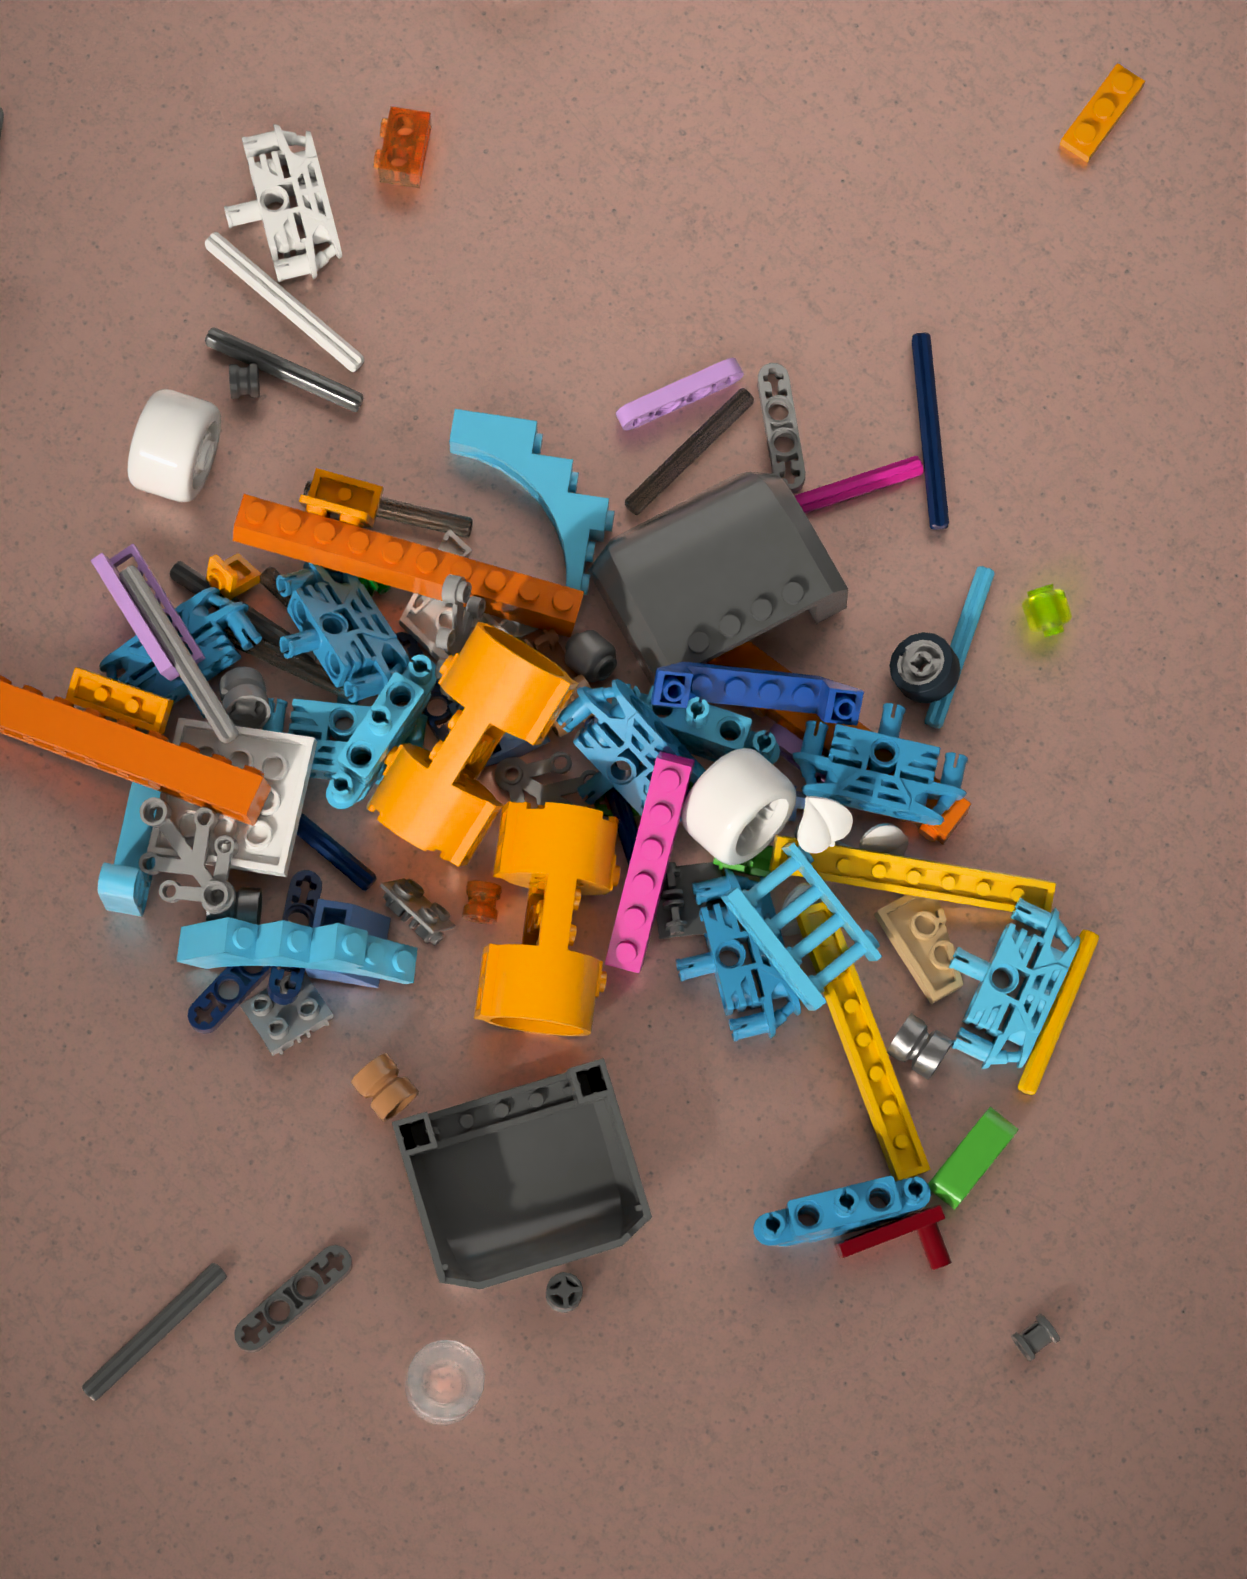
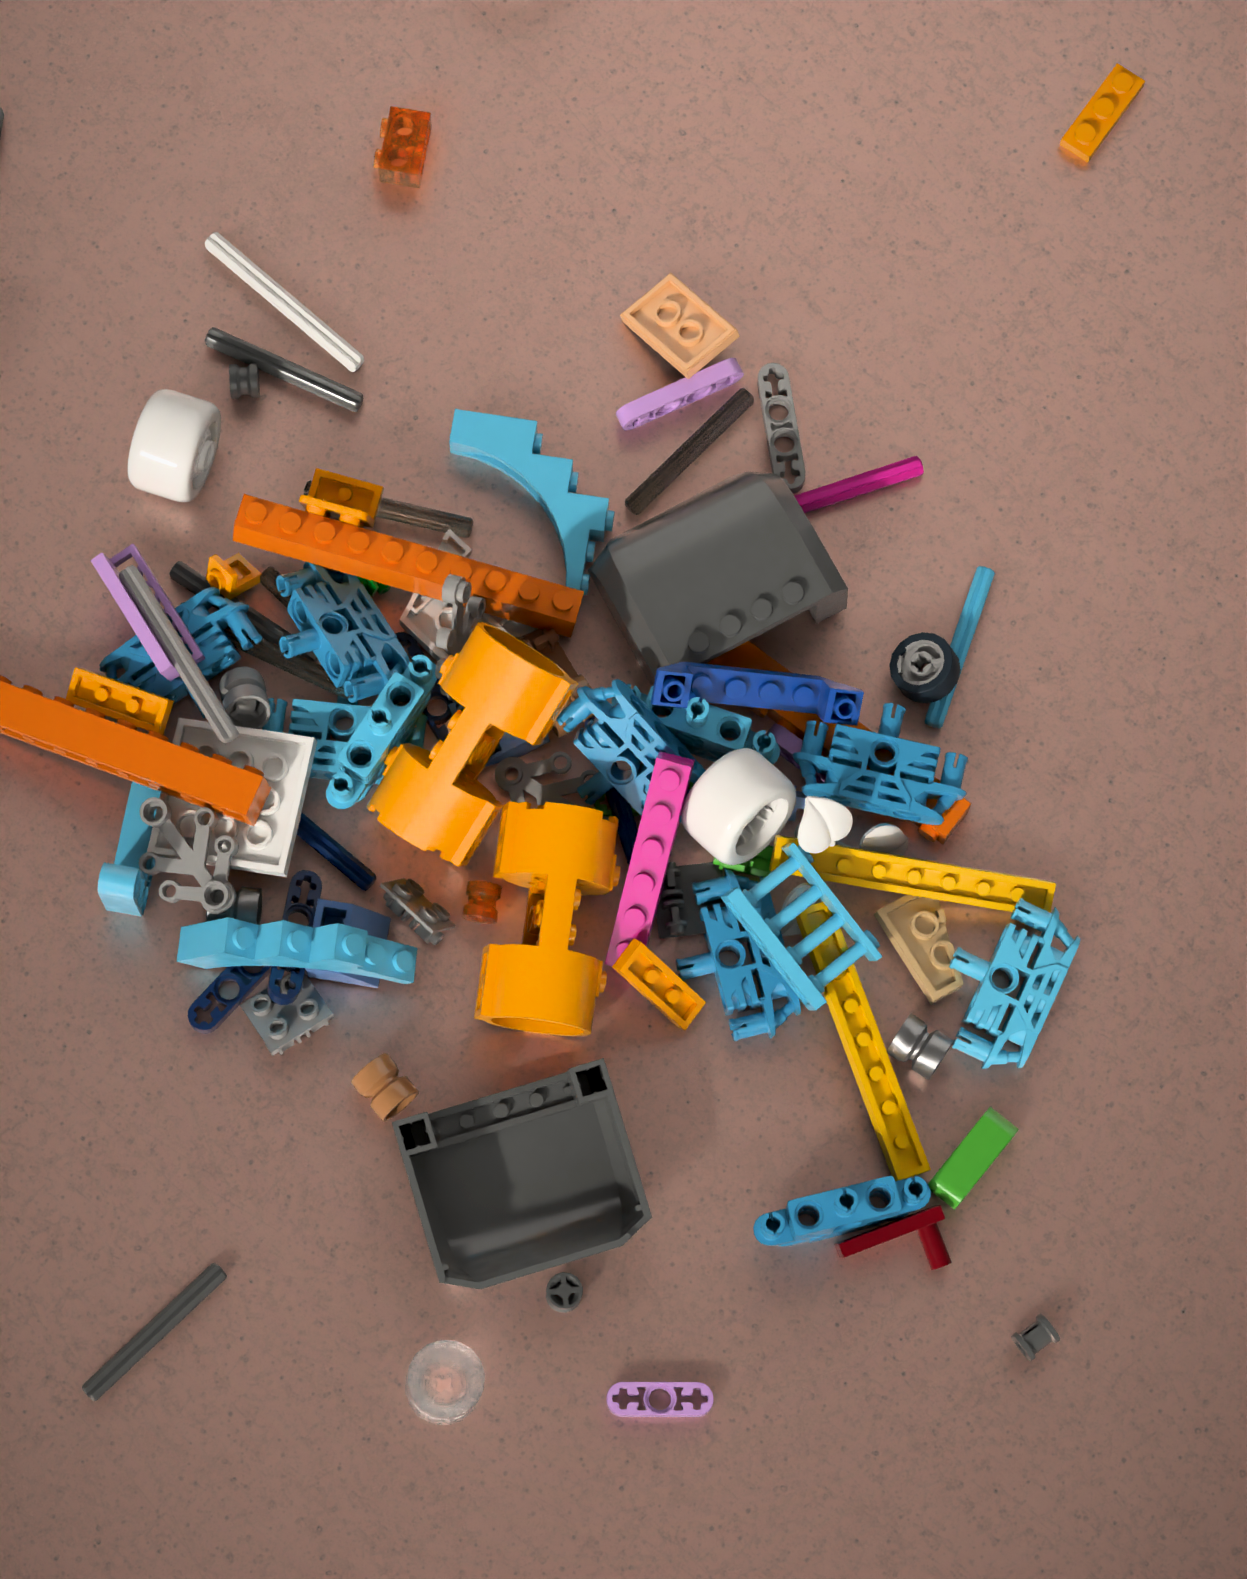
(289, 1294): dark grey beam -> none
(312, 202): white piece -> none
(590, 656): light grey head -> none
(659, 984): none -> light orange plate
(679, 325): none -> light nougat tile
(687, 1391): none -> lavender beam
(930, 431): dark blue axle -> none
(1046, 610): clear neon green head -> none
(1057, 1015): yellow axle -> none

